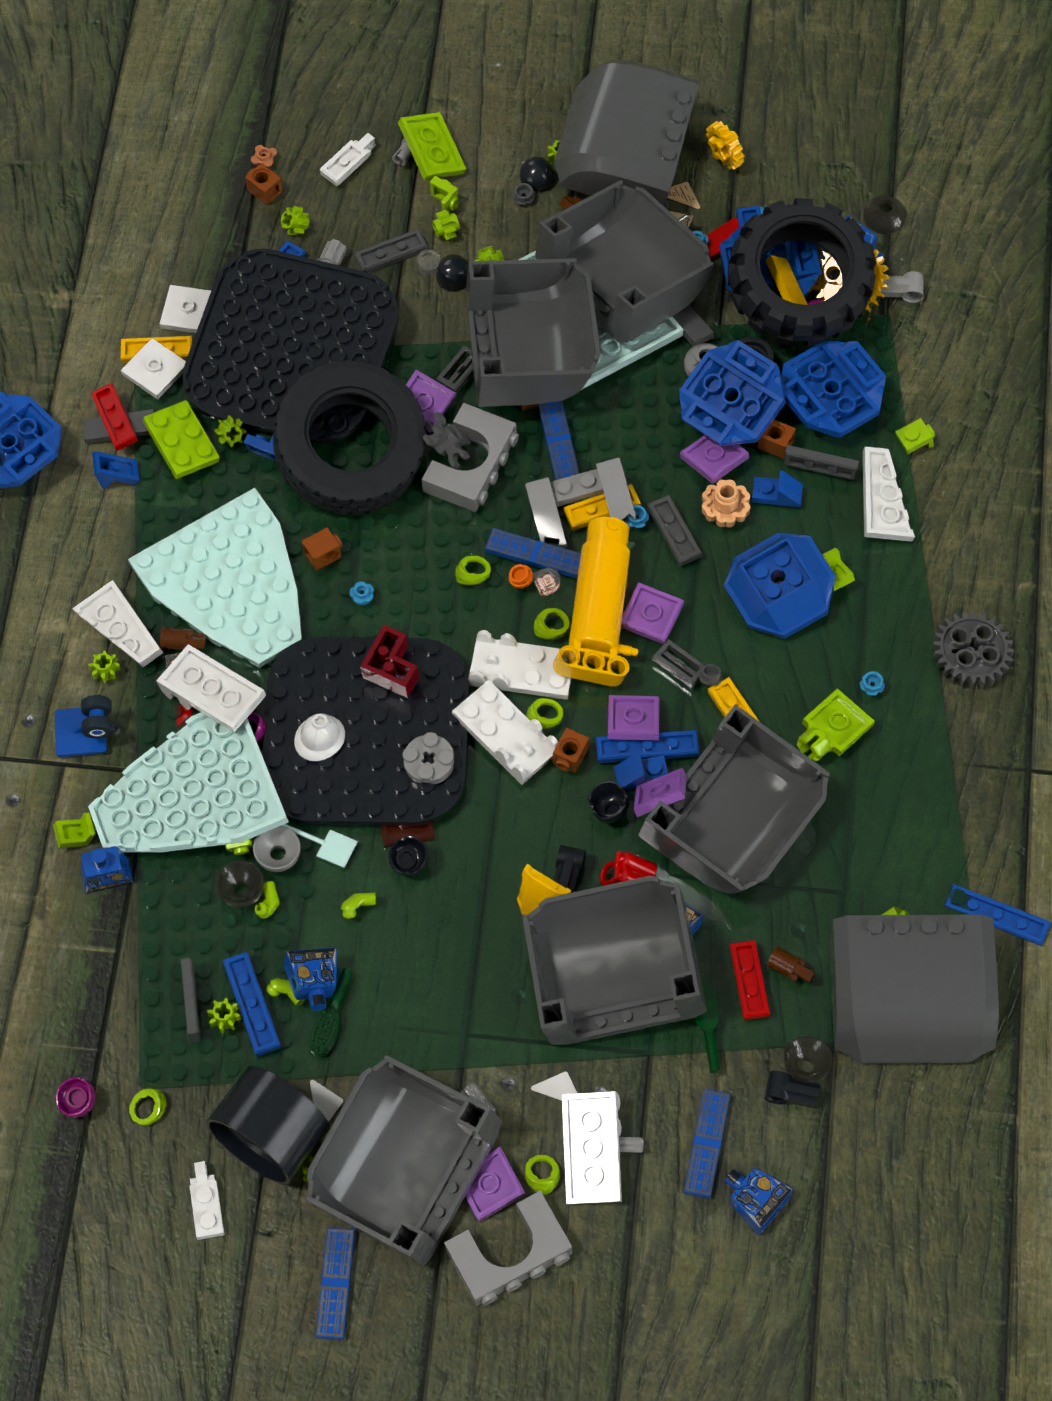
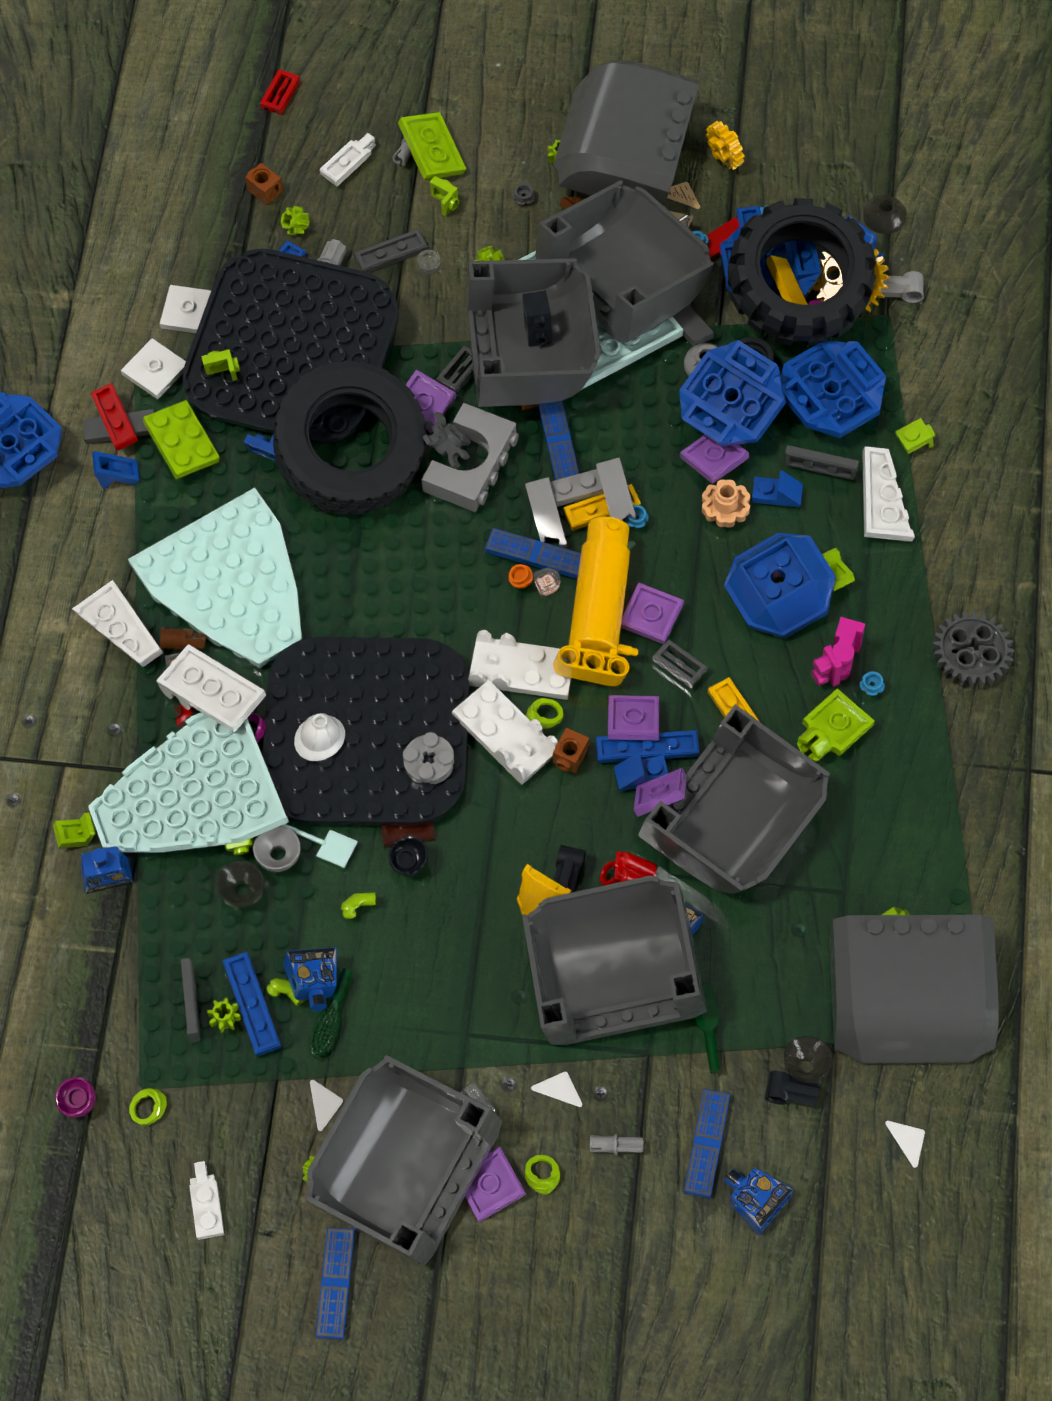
(84, 728): blue plate -> none
(110, 667): lime gear -> none
(178, 345): yellow tile -> none
(221, 361): none -> lime bracket
(235, 435): lime gear -> none
(265, 102): none -> red tile
(266, 160): nougat plate -> none
(268, 1125): black wheel -> none
(270, 902): lime arm -> none
(322, 548): dark orange brick -> none
(362, 599): dark azure plate -> none
(385, 663): dark red brick -> none
(445, 225): lime gear -> none
(452, 272): black hair -> none
(466, 578): lime piece -> none
(487, 1280): light grey arch -> none
(537, 173): black hair -> none
(537, 318): none -> black brick
(543, 631): lime piece -> none
(592, 1147): white hinge -> none
(608, 801): black hair -> none
(674, 530): dark grey tile -> none
(710, 675): dark grey plate -> none
(749, 980): red tile -> none
(777, 446): dark orange brick -> none
(789, 965): reddish brown hinge -> none
(837, 661): none -> dark pink hips
(909, 1139): none -> white sticker
(1005, 917): blue tile -> none

